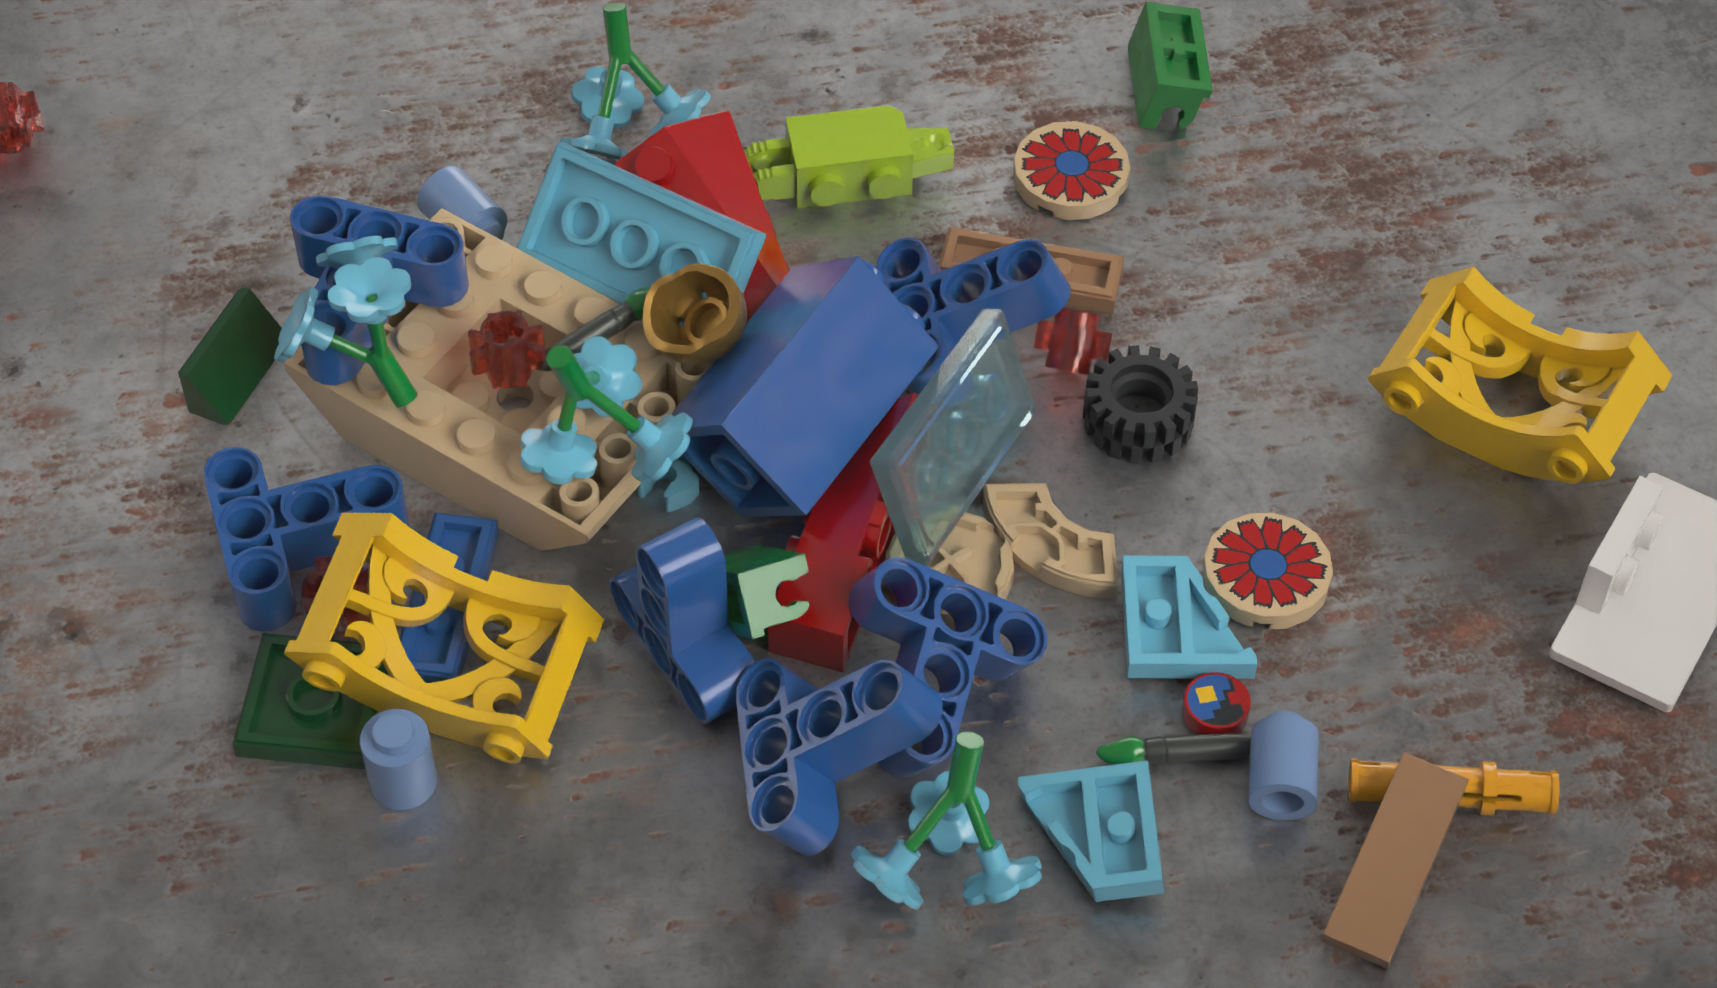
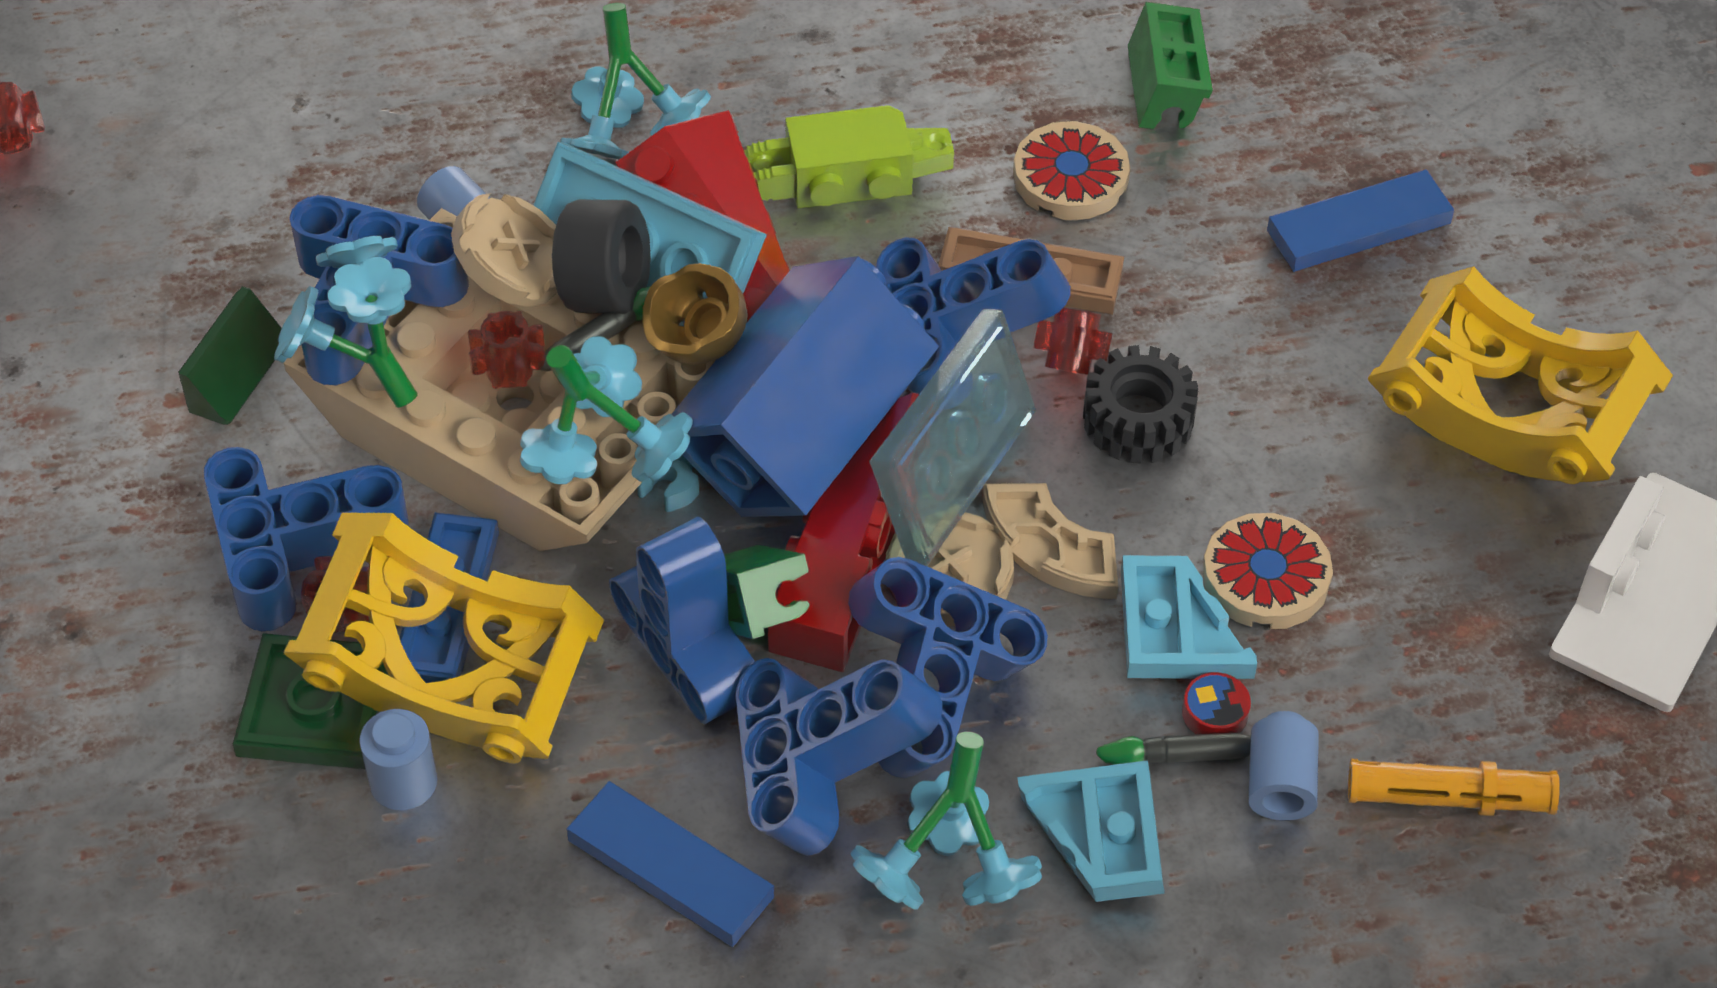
(506, 249): none -> tan tile
(600, 255): none -> black tyre
(671, 863): none -> blue tile
(1360, 220): none -> blue tile
(1395, 860): medium nougat tile -> none

